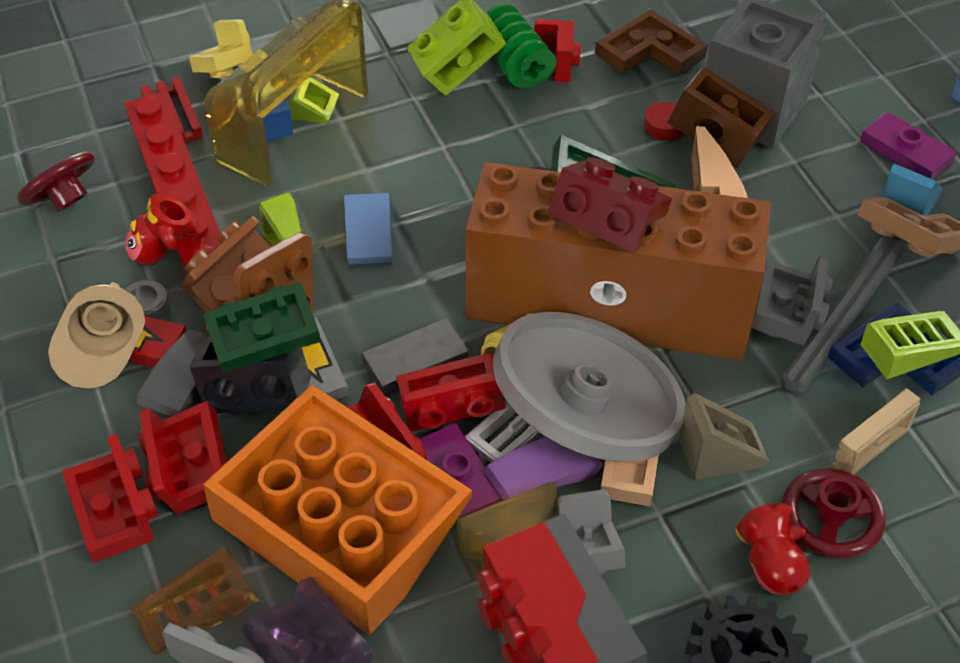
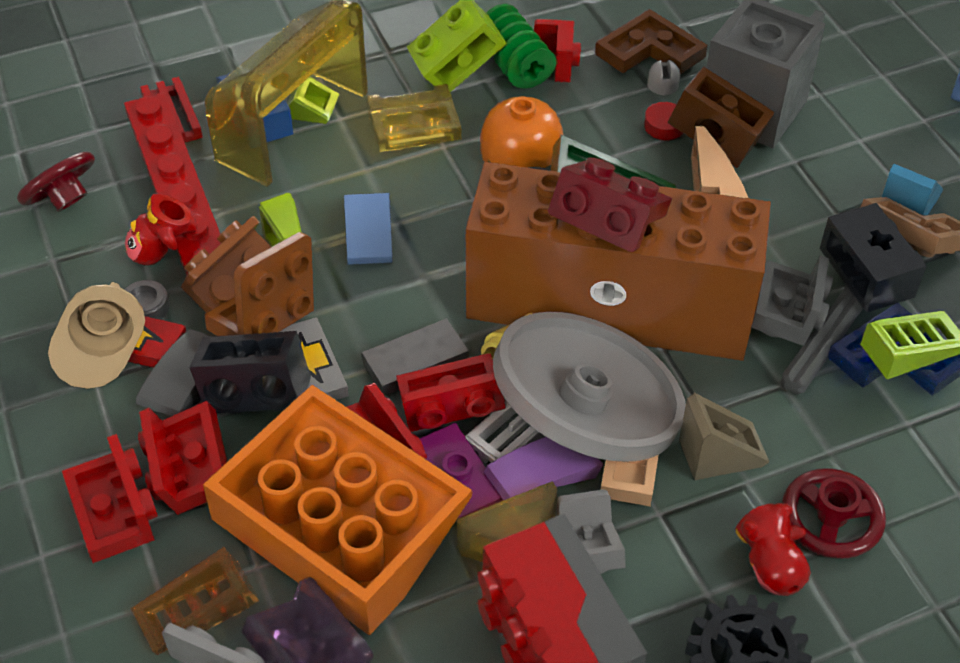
(232, 49): light yellow bracket -> none
(261, 326): dark green bracket -> none
(414, 119): none -> clear yellow plate
(520, 133): none -> orange cylinder
(663, 86): none -> light grey hinge
(872, 257): none -> black brick
(877, 433): tan tile -> none
(908, 146): magenta plate -> none

